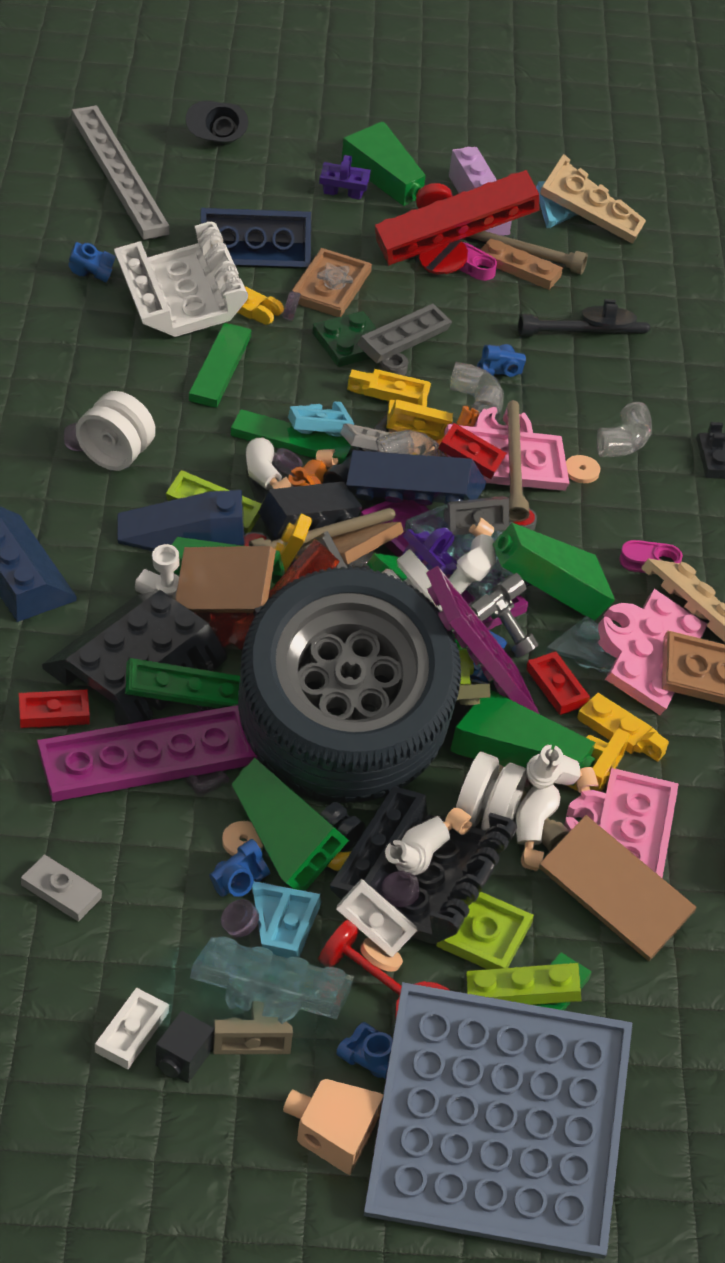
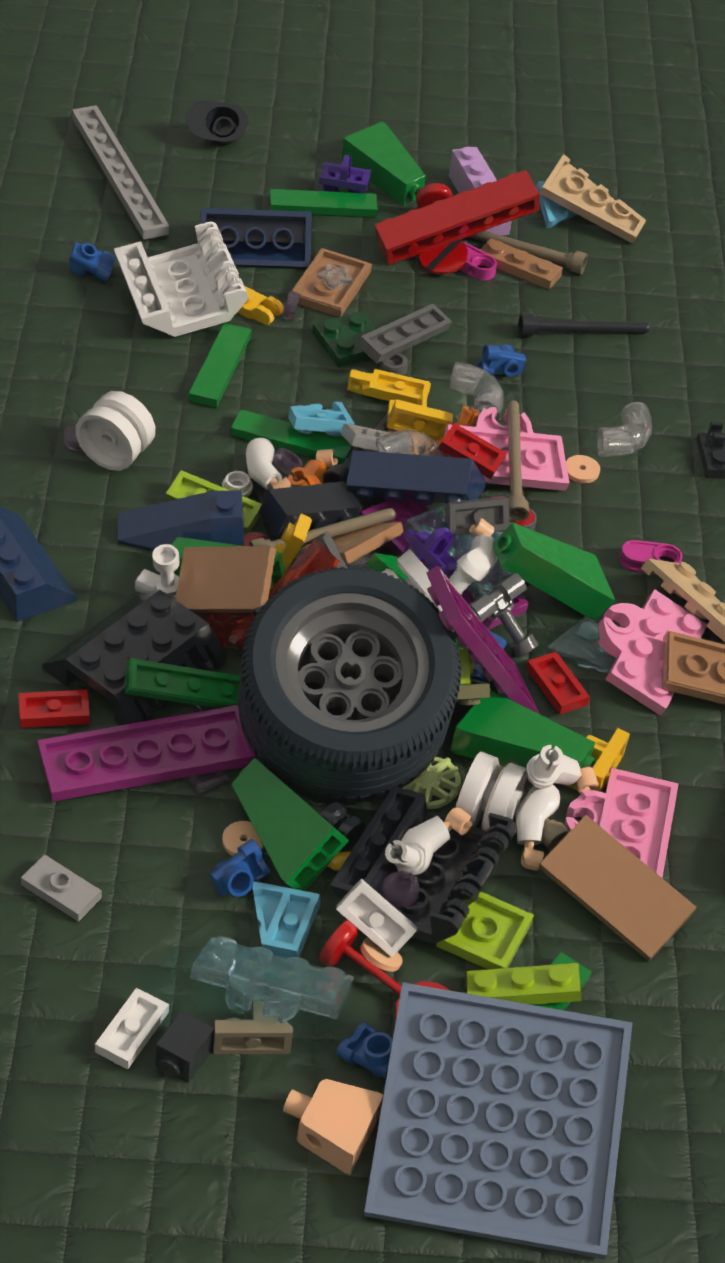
(238, 481): none -> white plate
(240, 918): clear purple tile -> none
(324, 202): none -> green tile
(434, 779): none -> yellowish green wheel
(605, 718): yellow hinge -> none
(609, 315): black piece -> none

